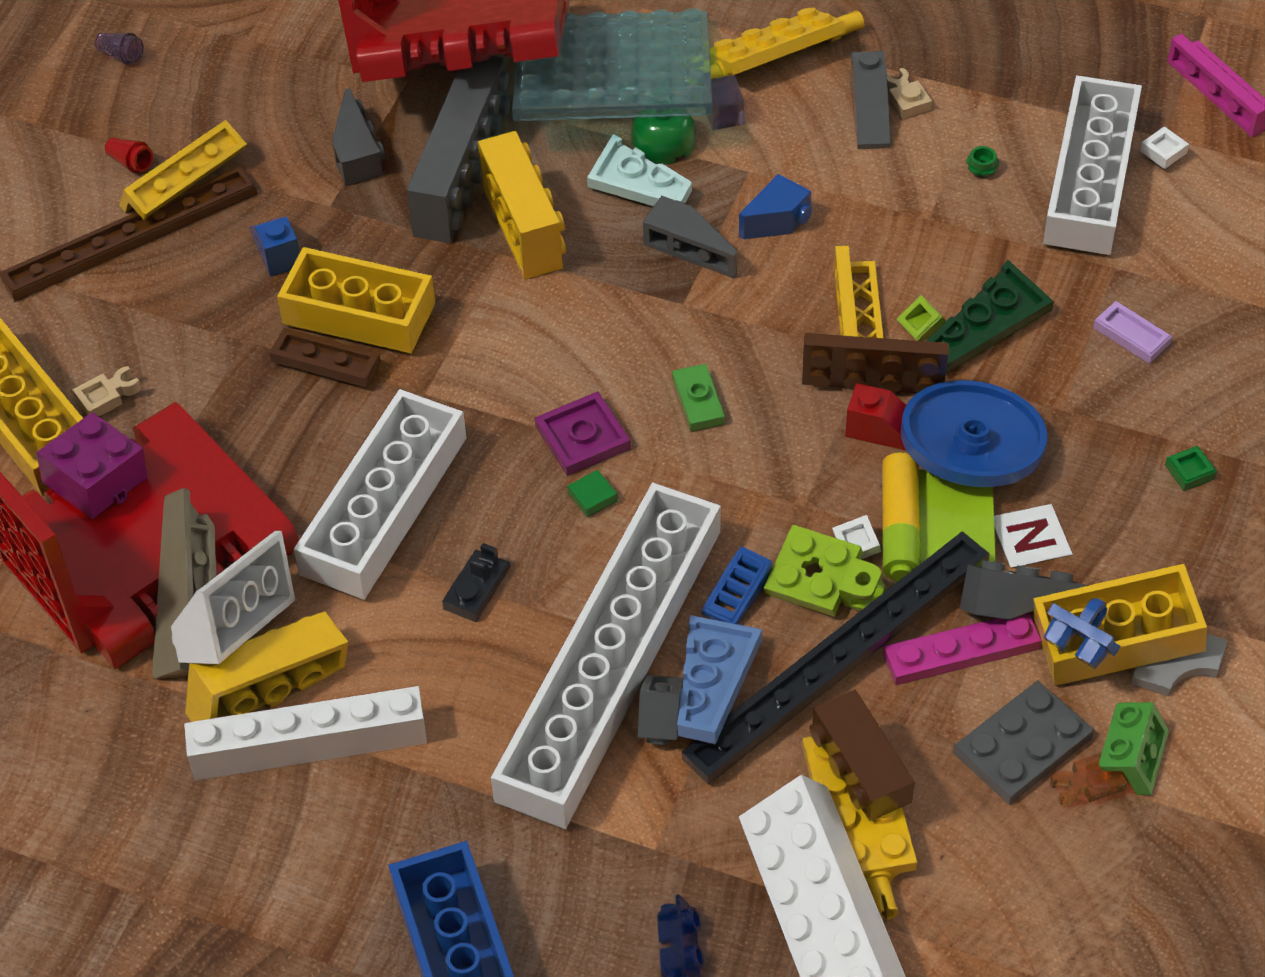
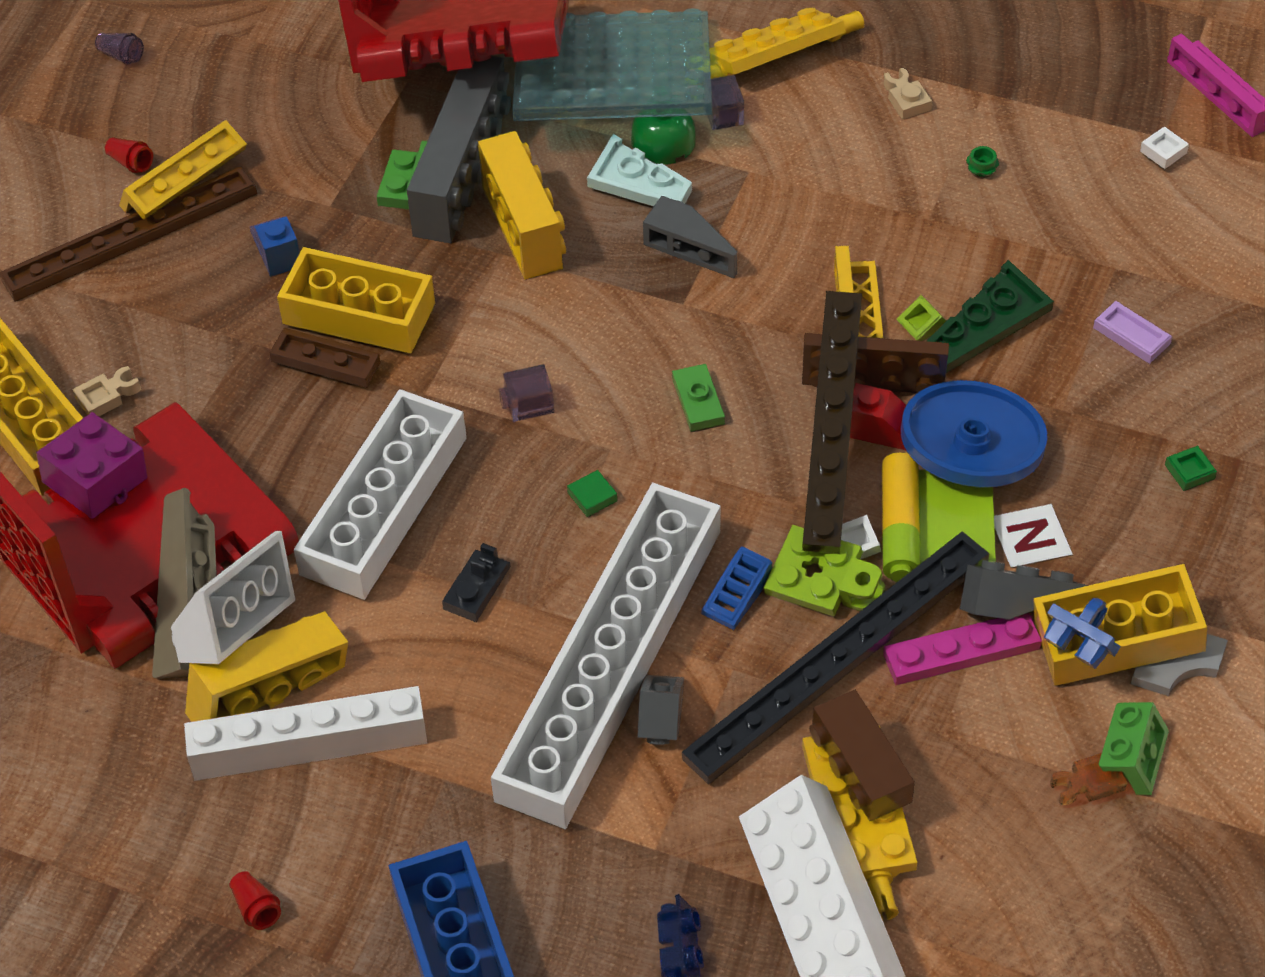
(255, 901): none -> red cone
(354, 144): dark grey slope -> none
(397, 178): none -> bright green bracket
(527, 393): none -> brick
(582, 433): magenta tile -> none
(713, 675): medium blue wing -> none
(776, 210): blue slope -> none
(832, 423): none -> dark brown plate
(870, 99): dark grey slope -> none
(1023, 742): dark grey plate -> none
(1092, 165): white brick -> none

